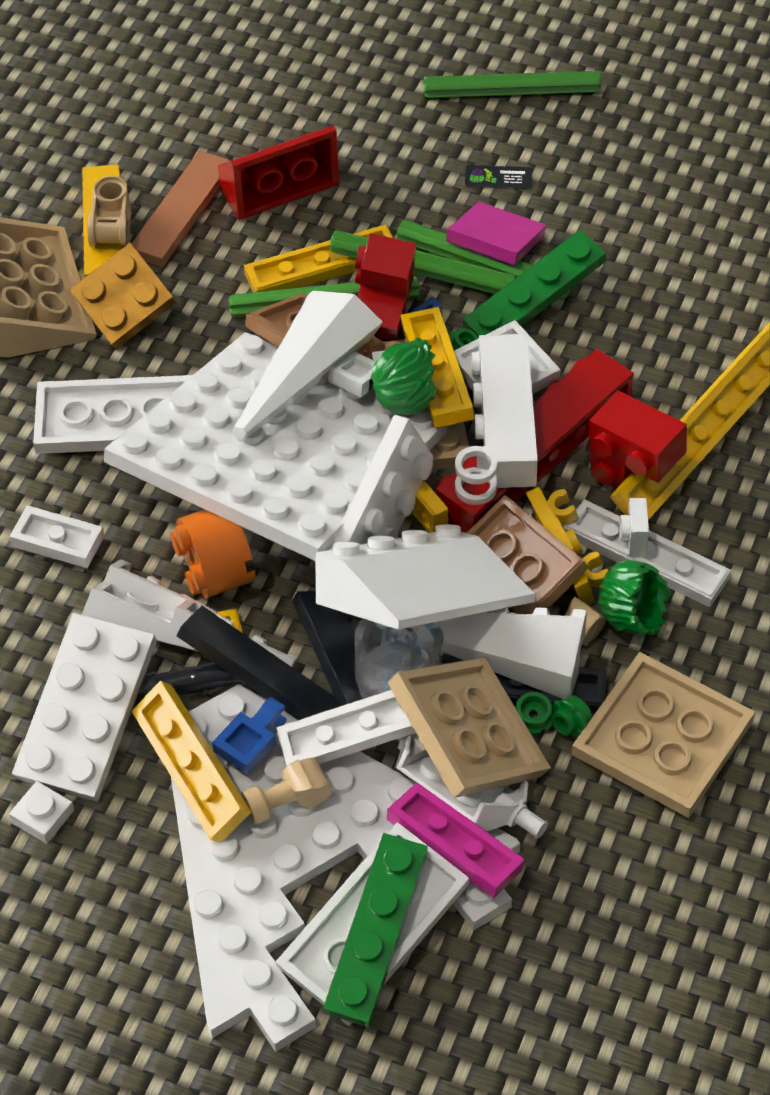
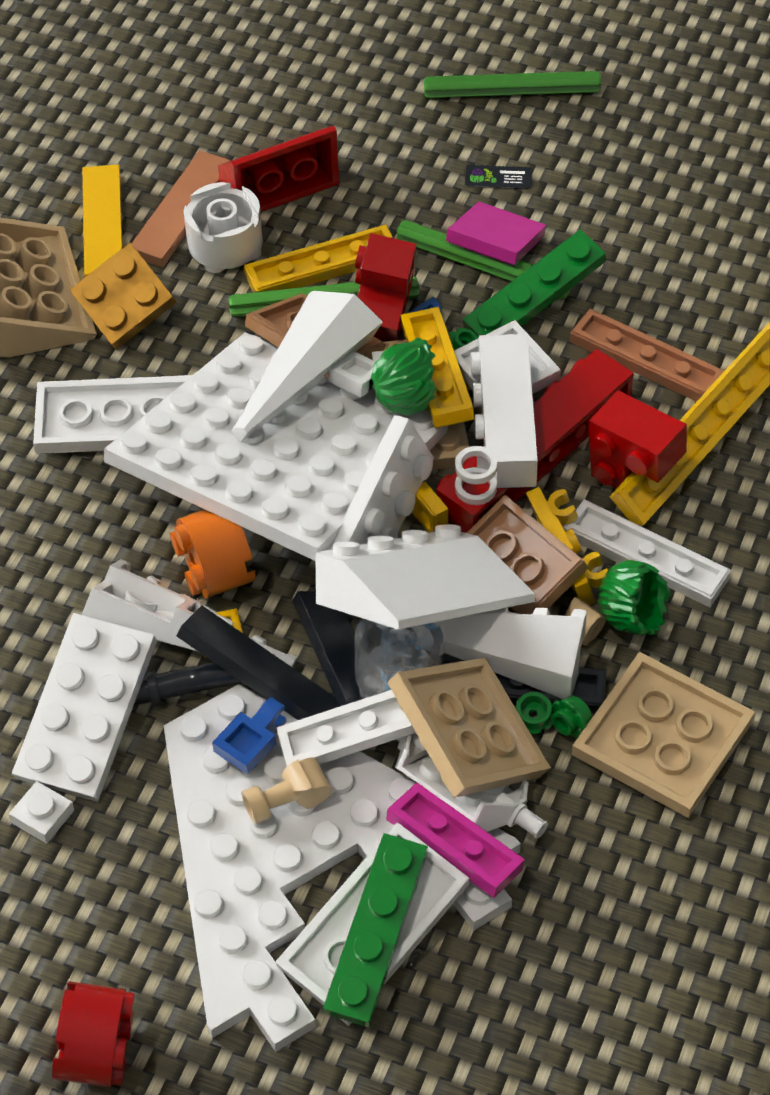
(57, 536): white plate -> none
(93, 1034): none -> red brick
(109, 212): tan piece -> none
(191, 762): yellow plate -> none
(223, 226): none -> white brick
(432, 265): bright green axle -> none
(635, 527): white plate -> none
(645, 355): none -> nougat tile

